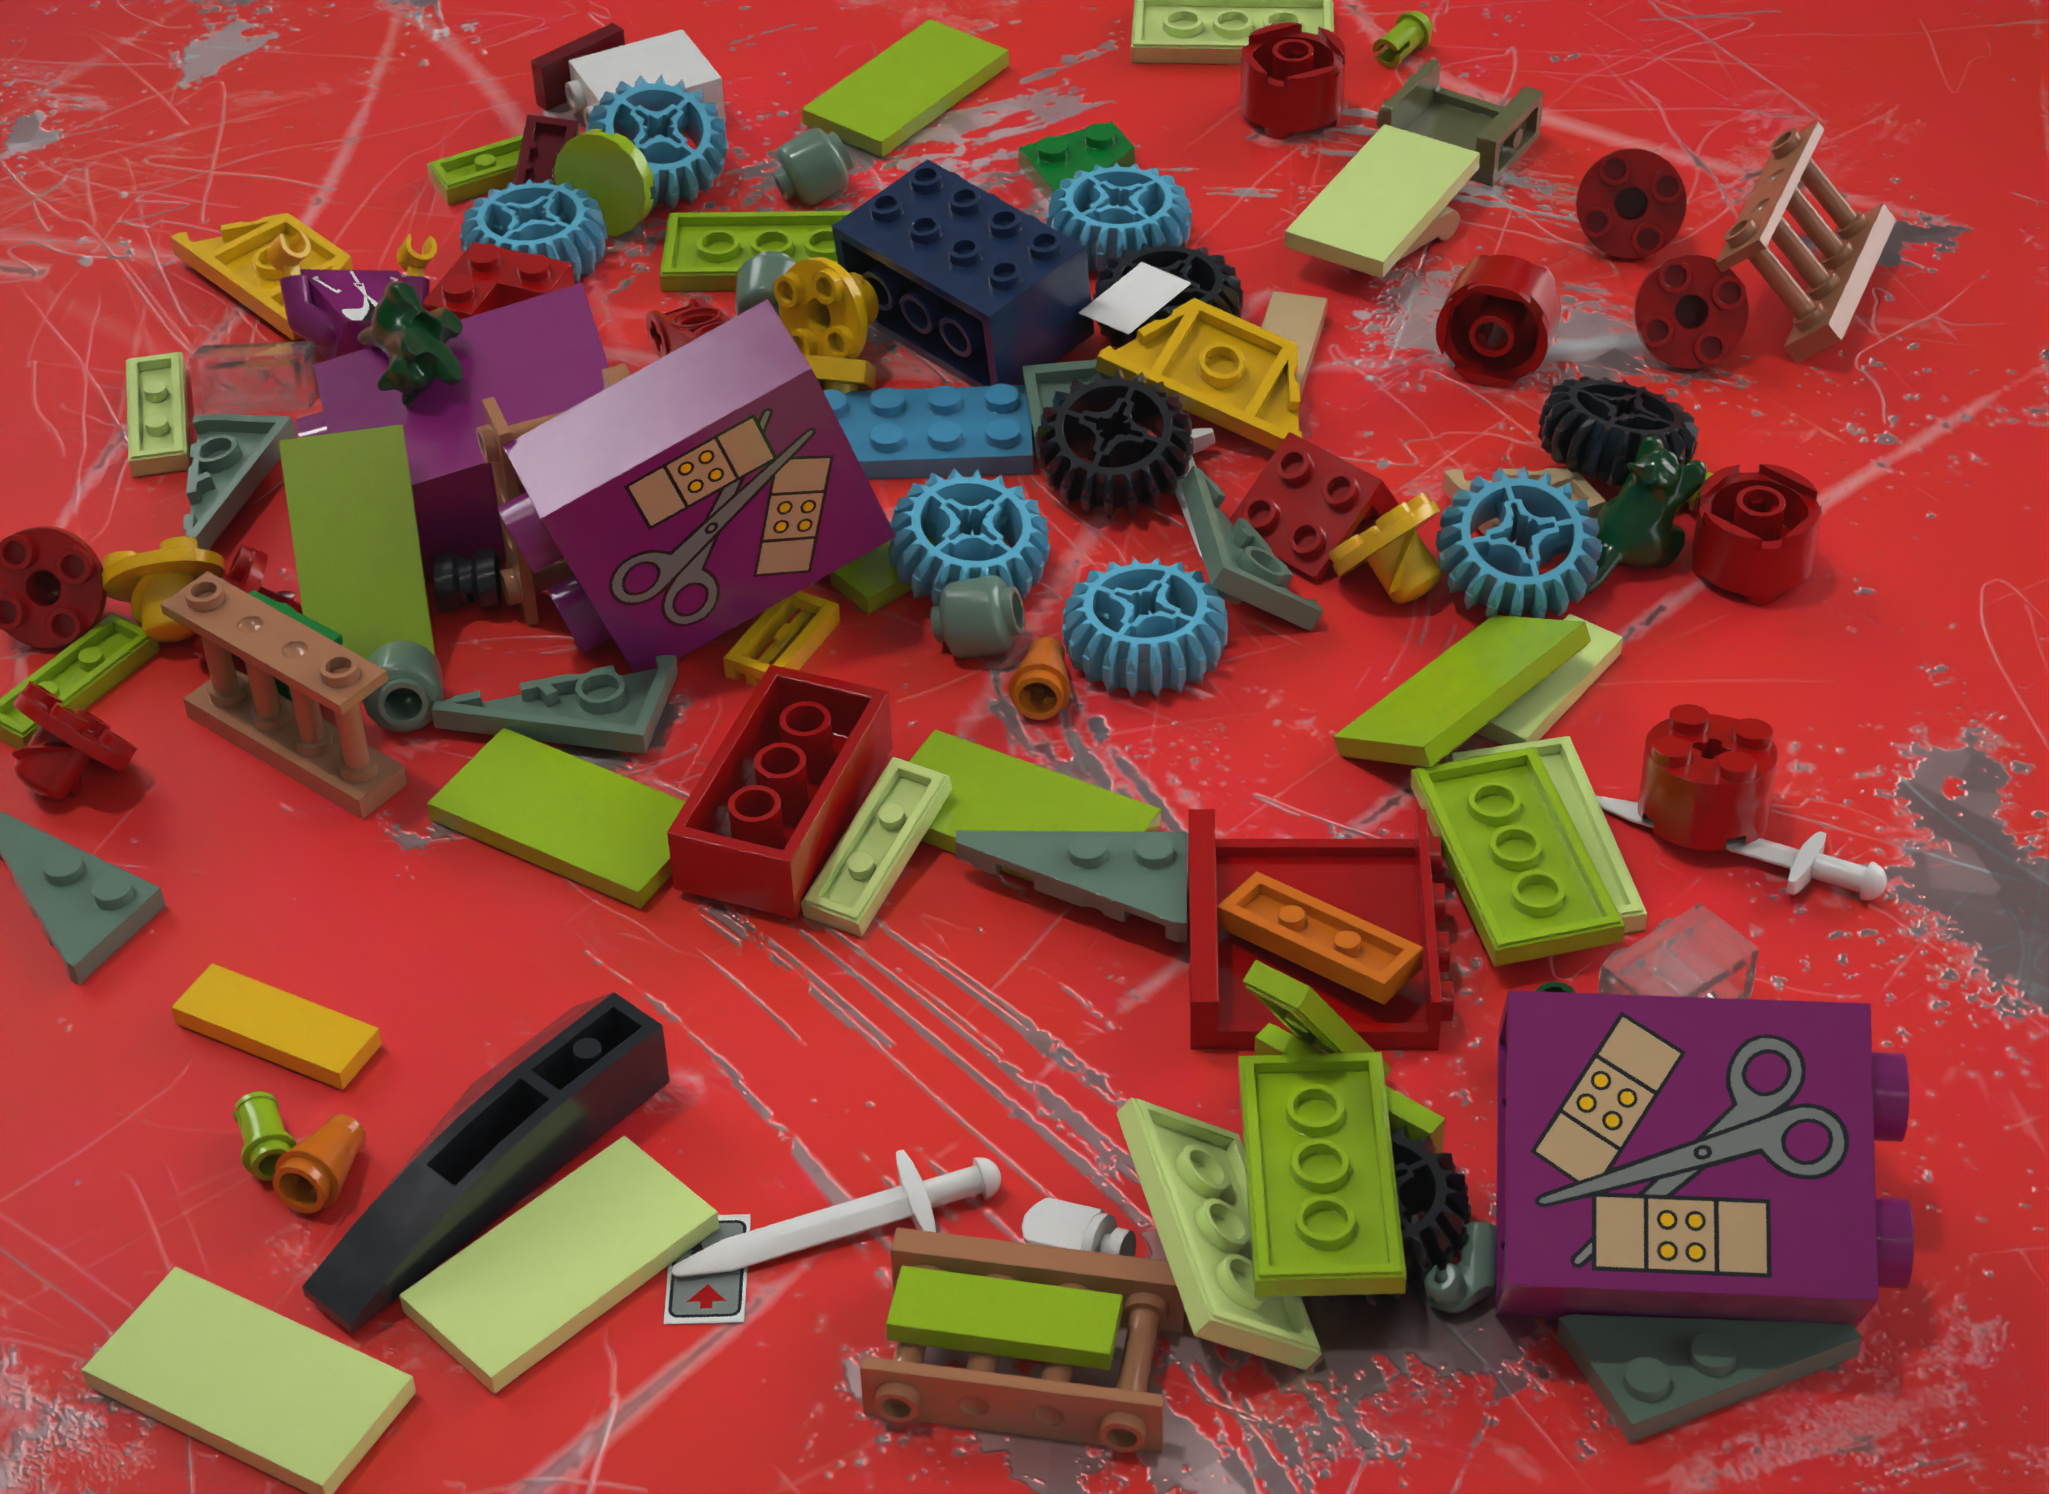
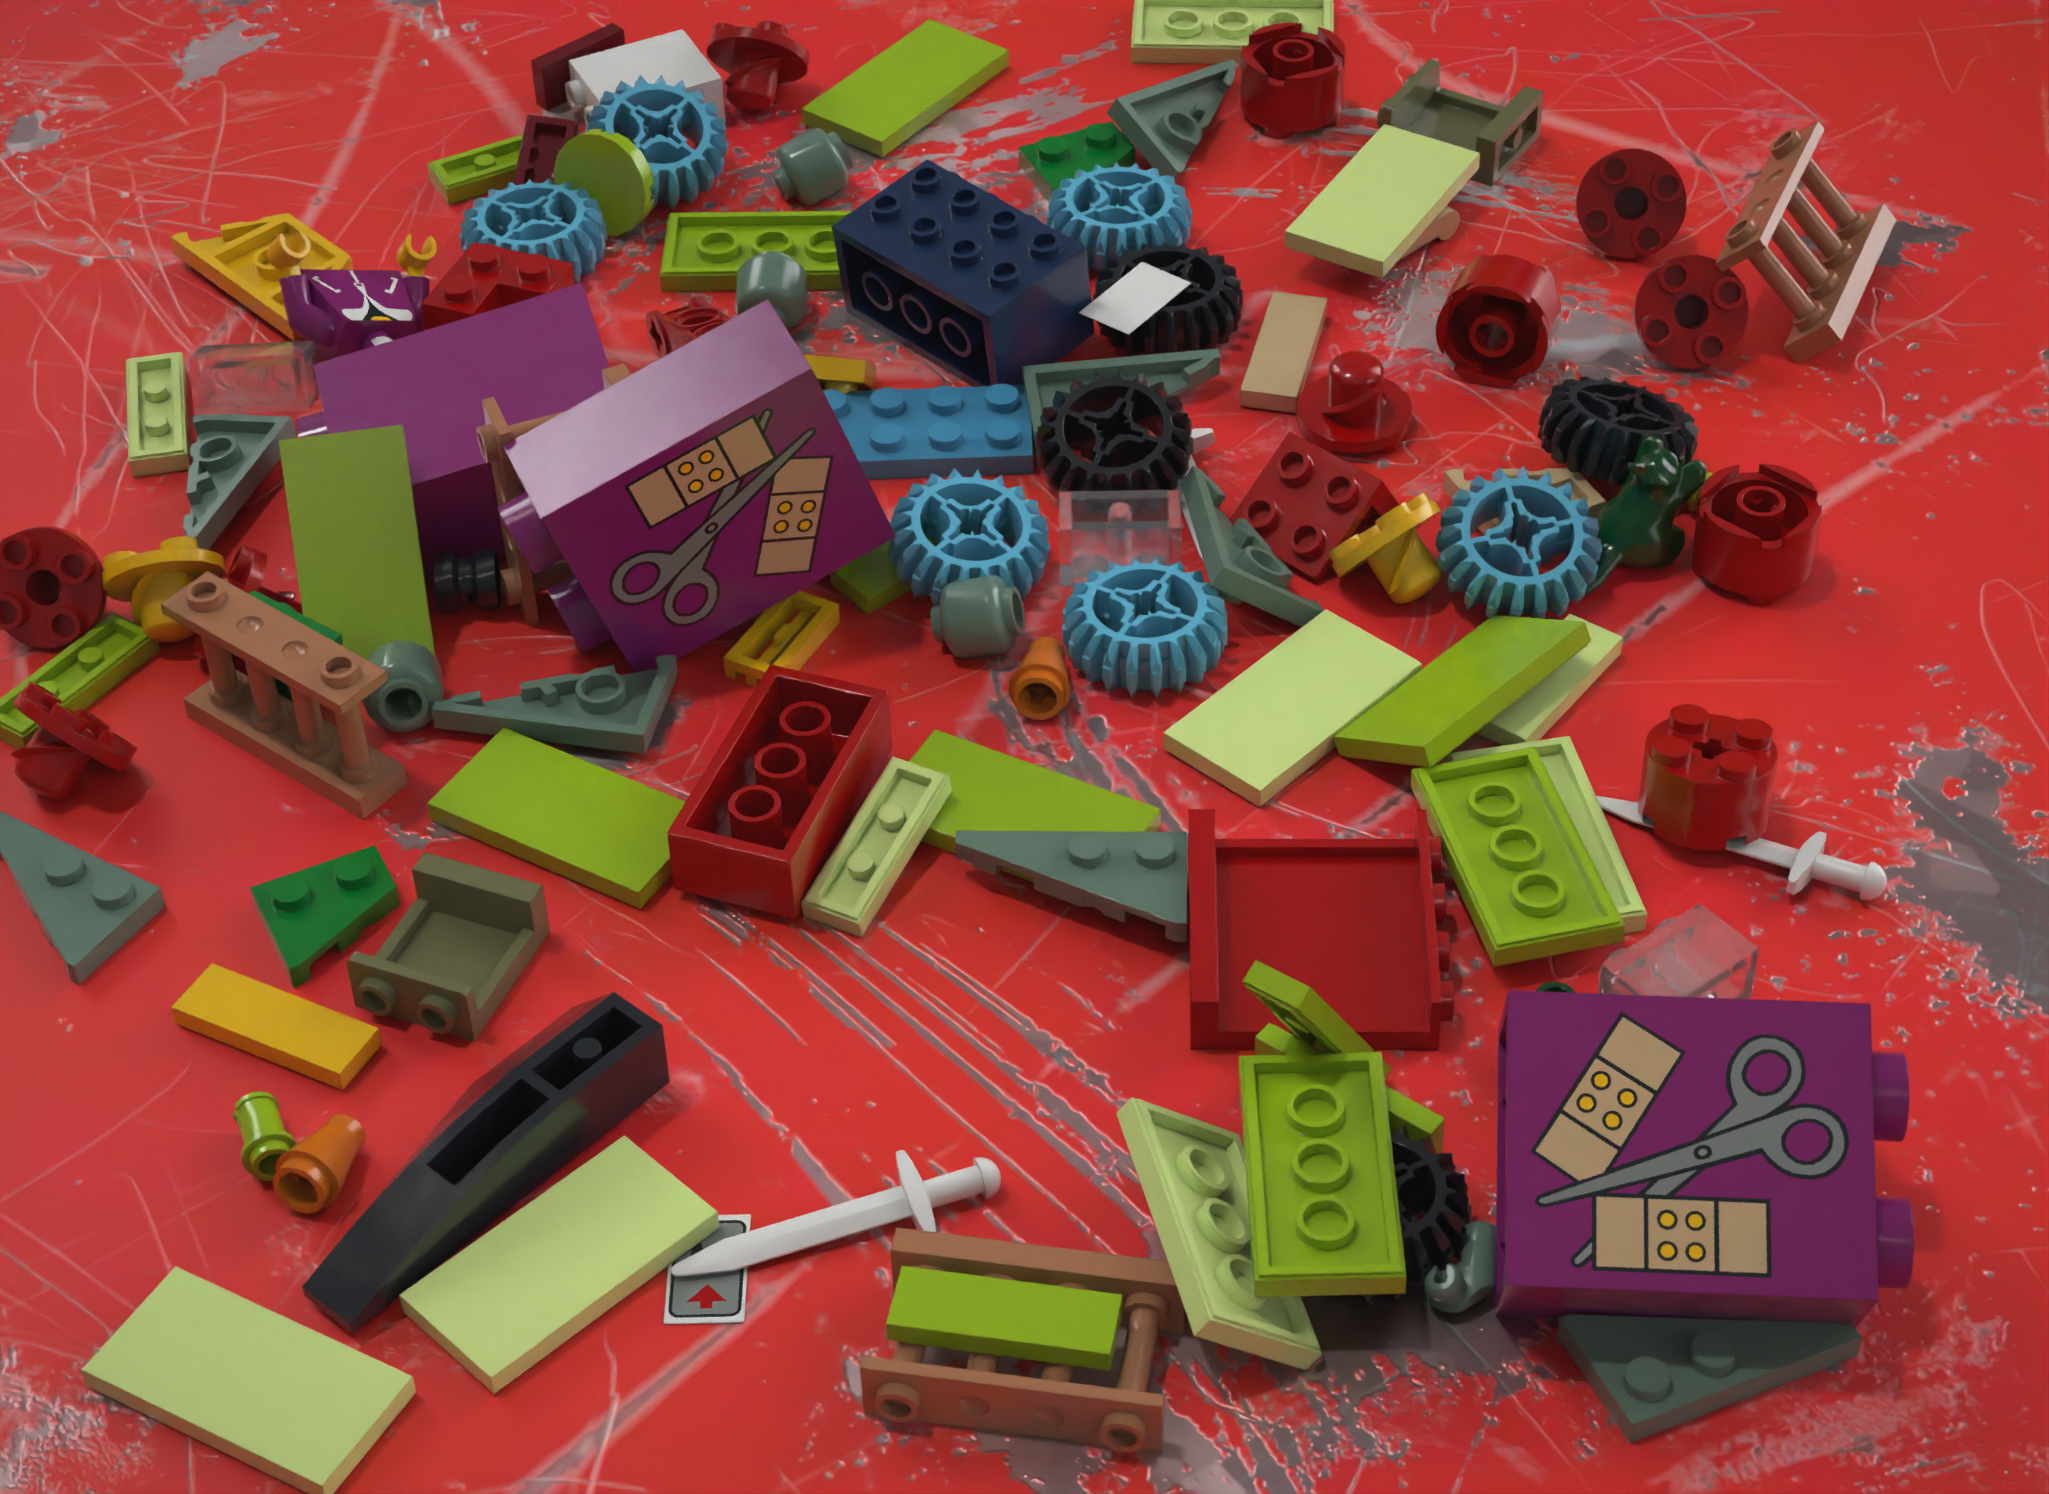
(324, 908): none -> green wing
(413, 342): dark green animal -> none
(453, 948): none -> olive panel
(756, 62): none -> red plate
(826, 307): yellow plate -> none
(1076, 1227): white arm -> none
(1116, 528): none -> clear brick
(1172, 116): none -> sand green wing
(1218, 370): yellow wing -> none
(1288, 707): none -> yellowish green tile
(1320, 937): orange plate -> none
(1354, 407): none -> red plate
(1410, 32): lime pin -> none

